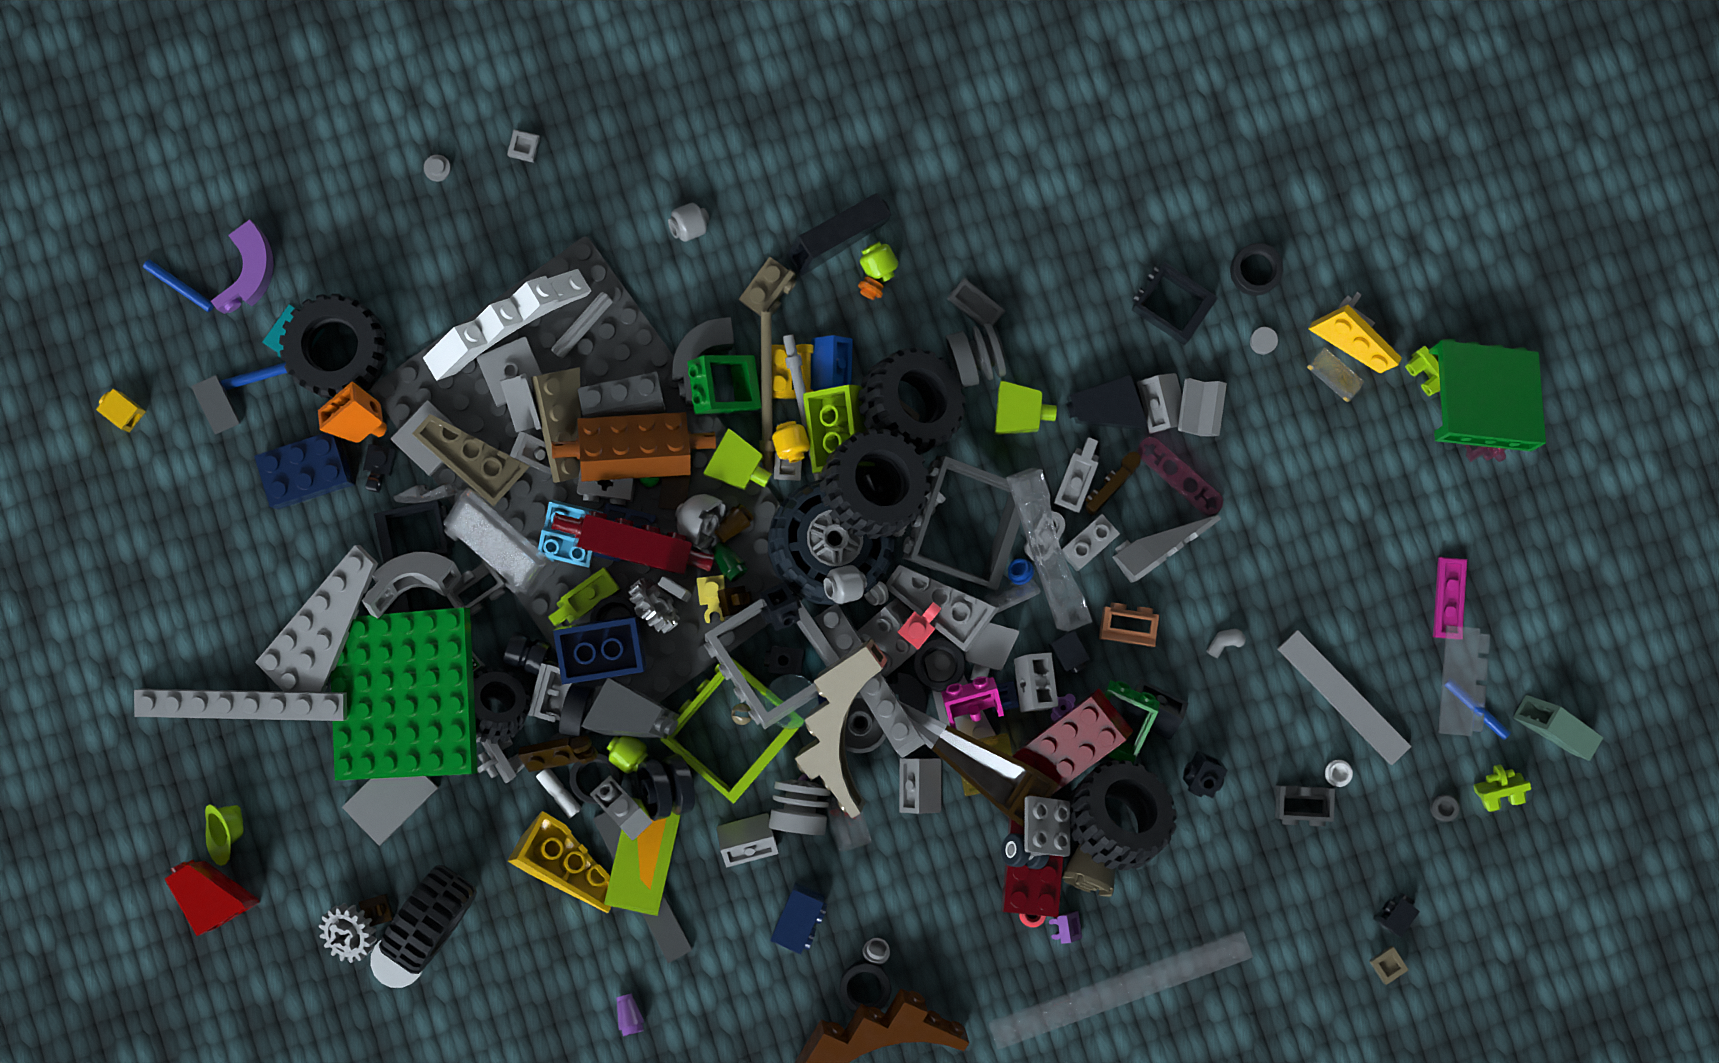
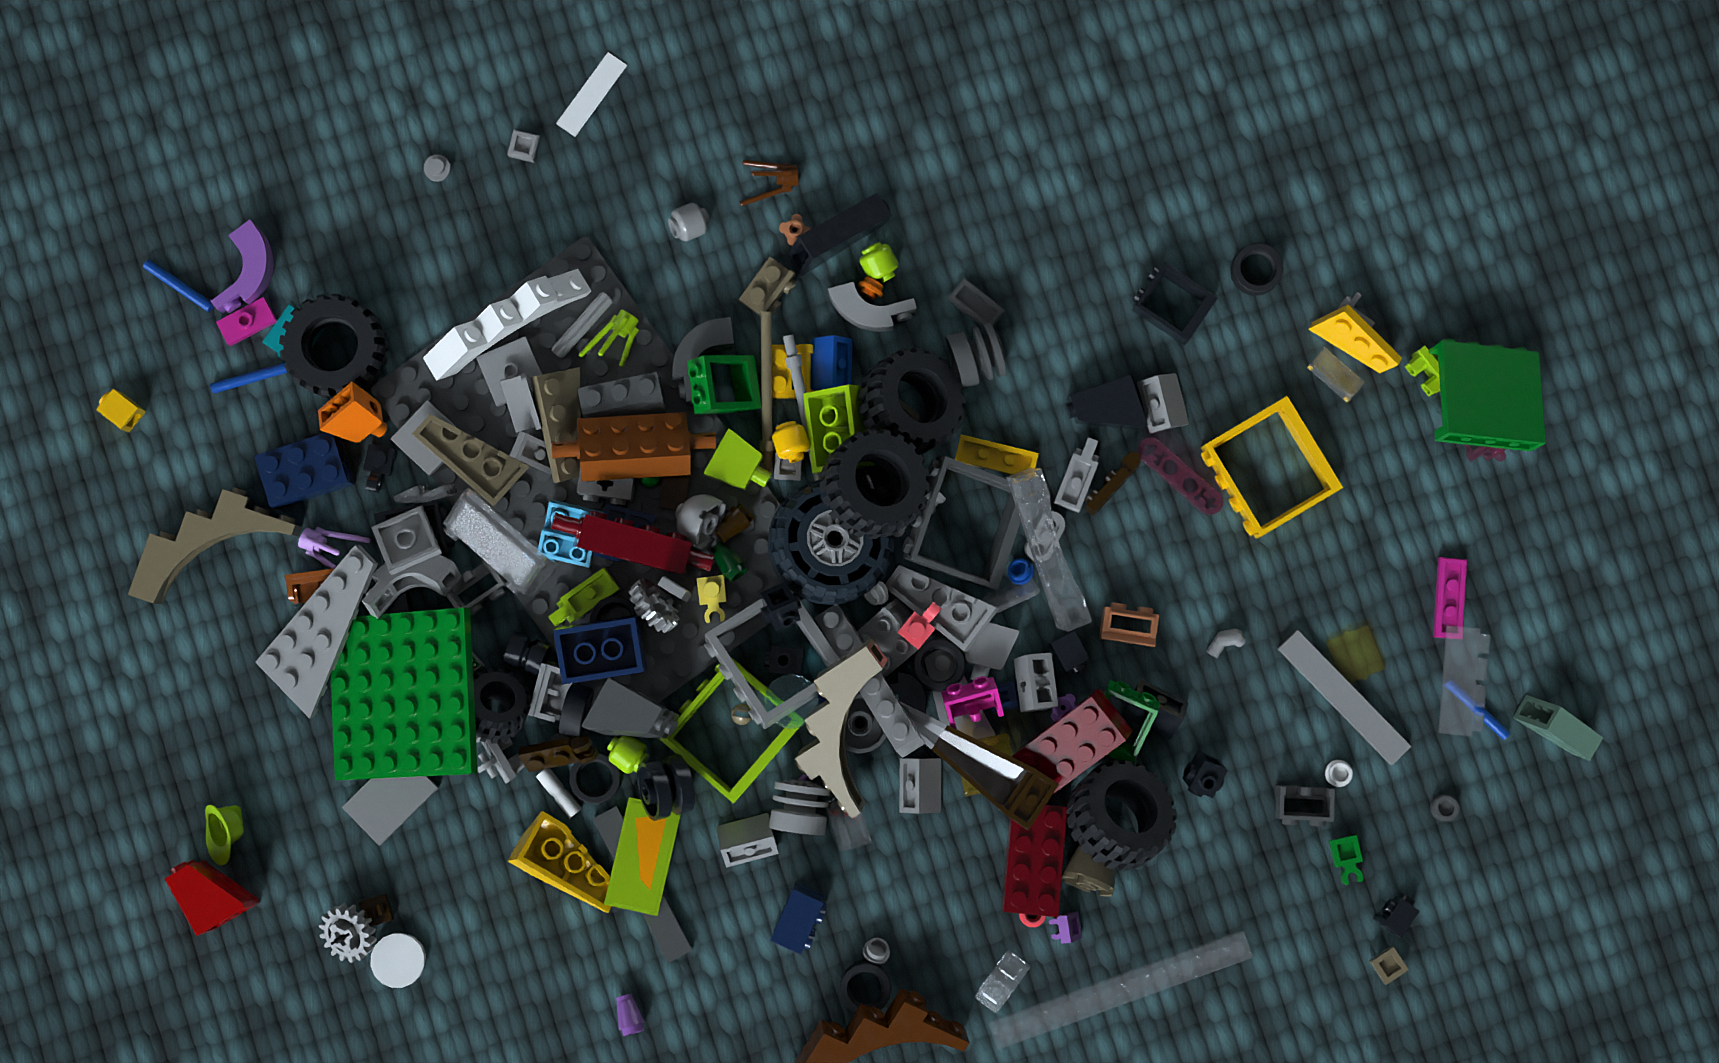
(165, 557): none -> dark tan arch
(216, 404): dark grey tile -> none
(240, 704): light grey plate -> none
(246, 321): none -> dark pink plate
(303, 585): none -> dark orange hinge
(314, 541): none -> lavender plant
(406, 540): none -> light grey plate
(427, 919): black tyre -> none
(591, 94): none -> white sticker
(621, 325): none -> lime plant
(621, 808): light grey slope -> none
(734, 600): dark brown tile -> none
(785, 175): none -> reddish brown plant
(795, 222): none -> nougat plate
(845, 584): light grey head -> none
(865, 315): none -> light grey arch
(994, 455): none -> yellow plate
(1002, 981): none -> clear slope
(1020, 409): lime torso -> none
(1045, 834): light grey plate -> none
(1089, 542): light grey brick -> none
(1147, 553): light grey wedge -> none
(1202, 407): light grey panel -> none
(1263, 340): light grey tile -> none
(1307, 446): none -> yellow window
(1346, 853): none -> green plate
(1355, 654): none -> clear yellow piece
(1500, 785): lime hips -> none

